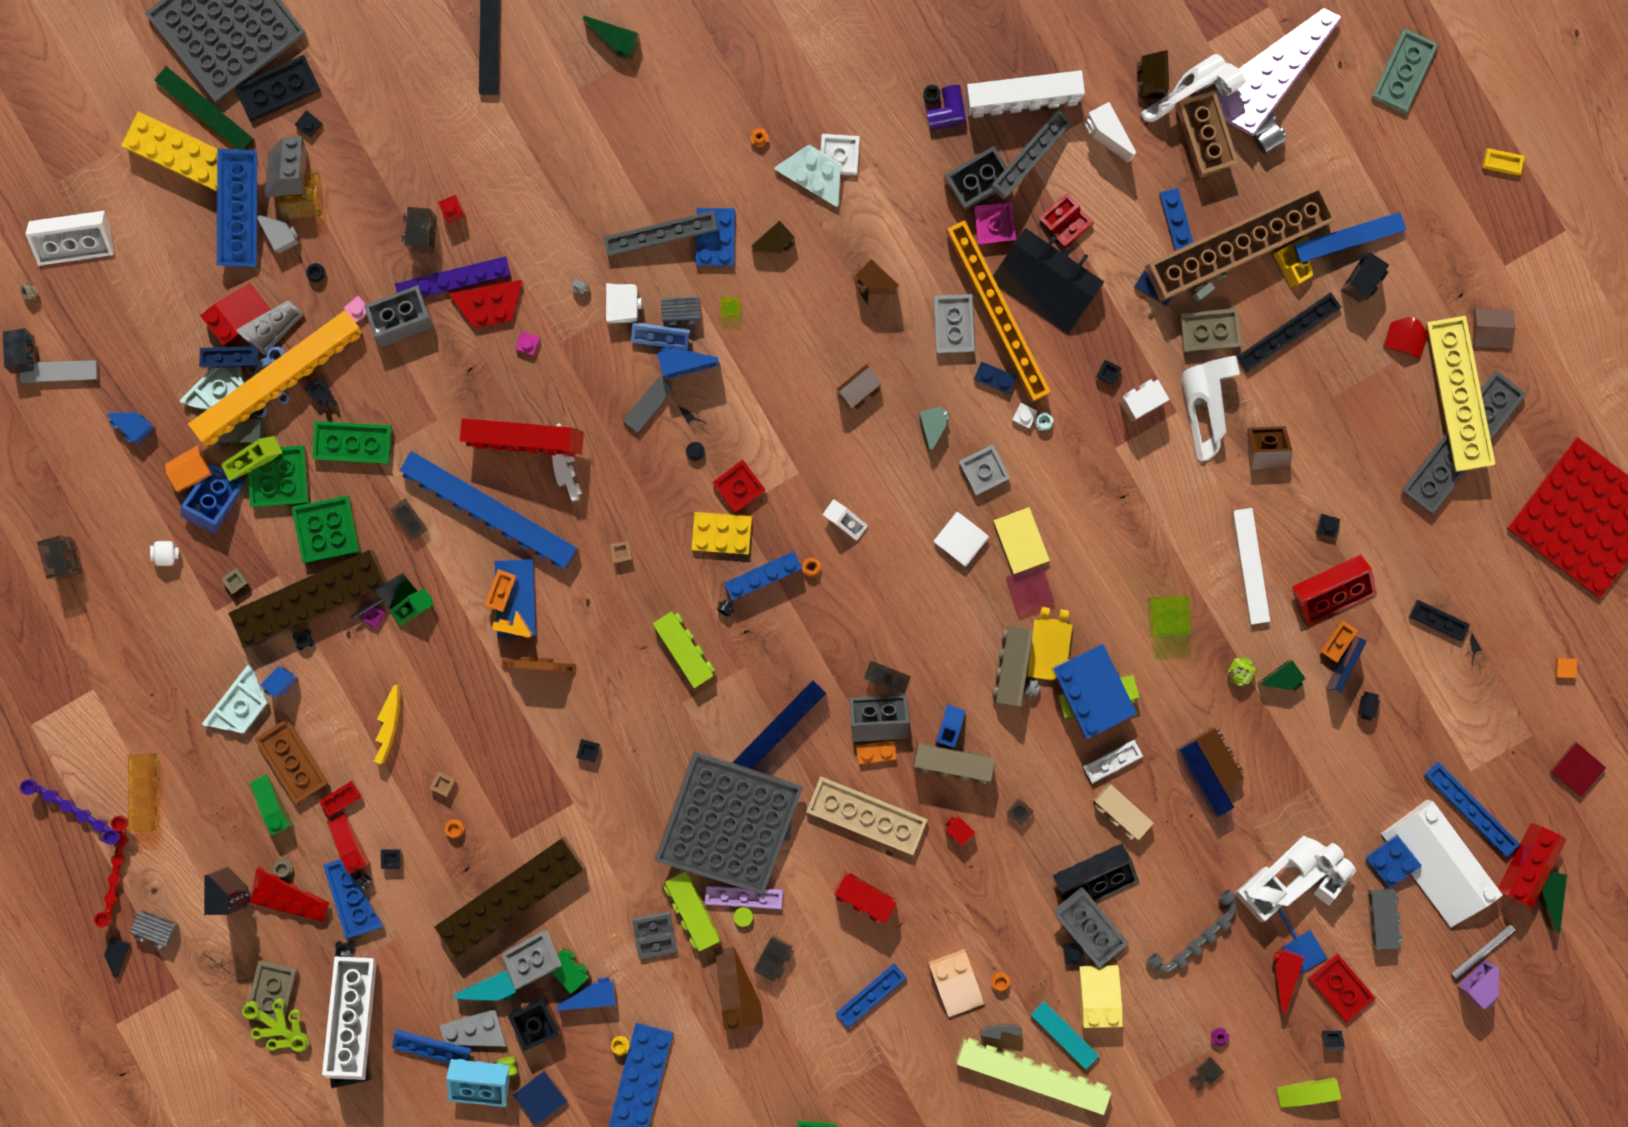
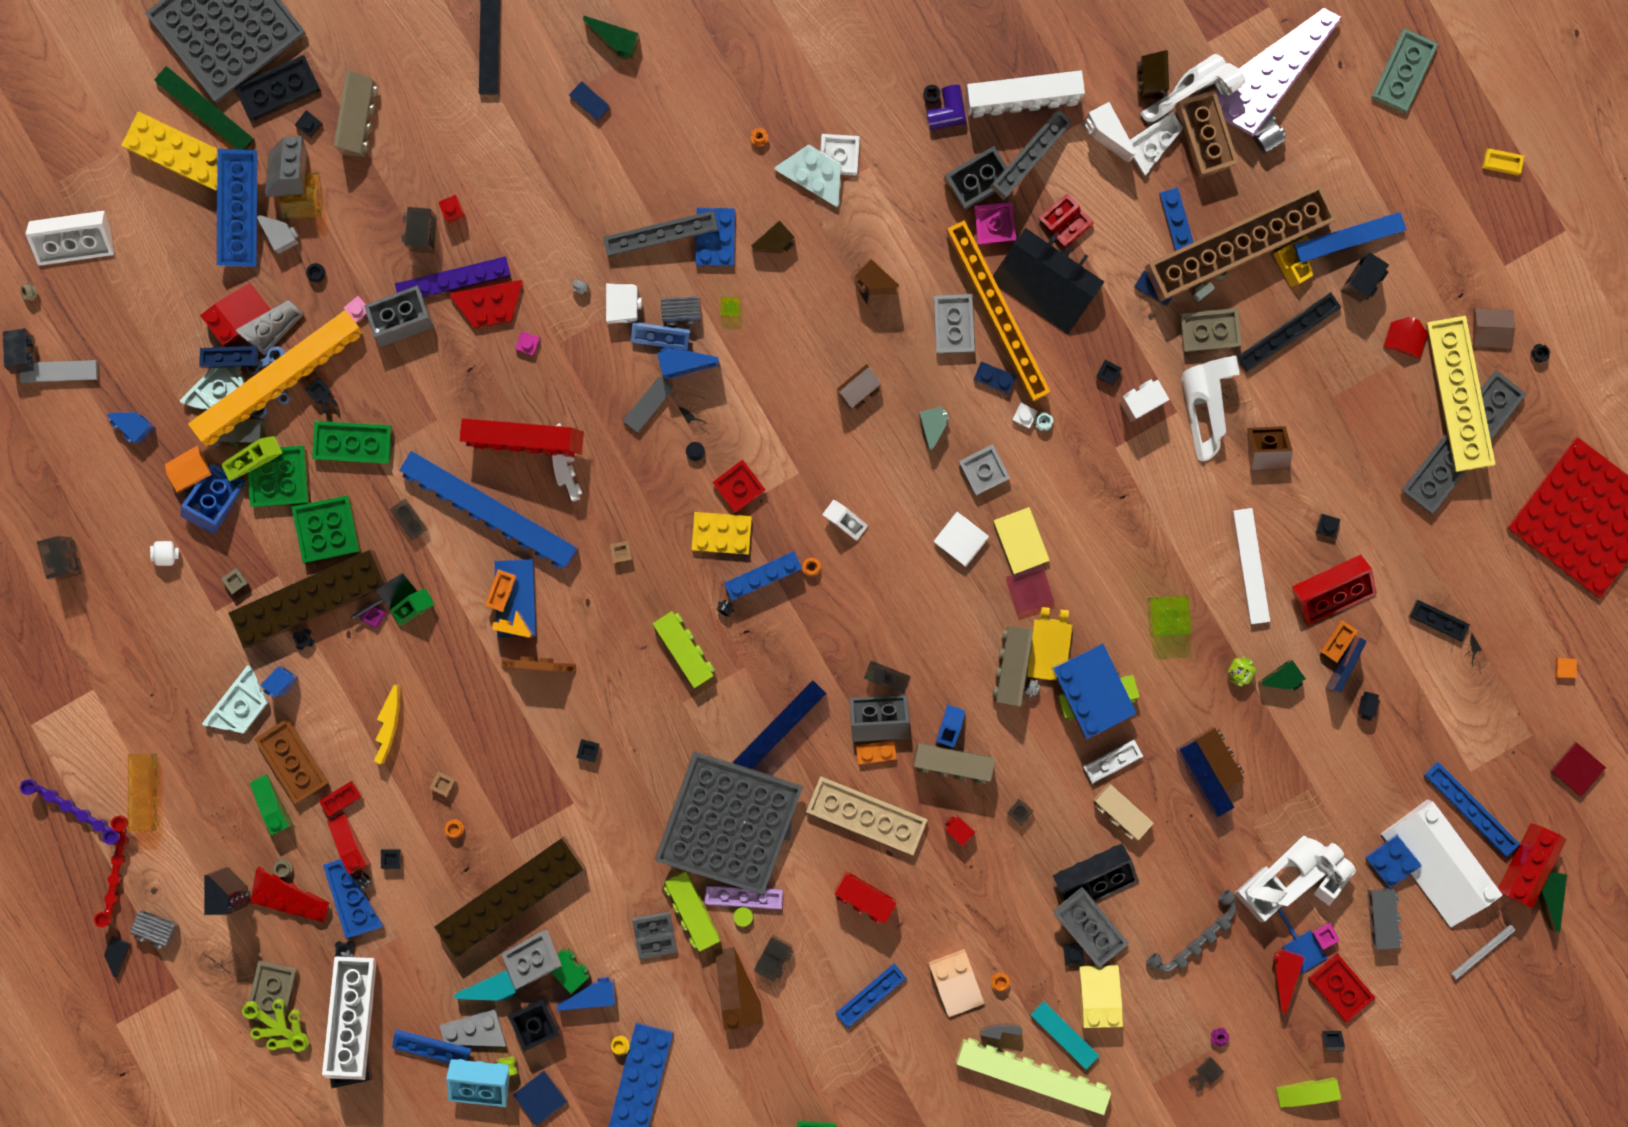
(355, 114): none -> dark tan slope
(589, 101): none -> dark blue tile
(1154, 141): none -> white wing
(1325, 936): none -> dark pink plate
(1482, 985): medium lavender slope -> none
(1540, 348): none -> black plate

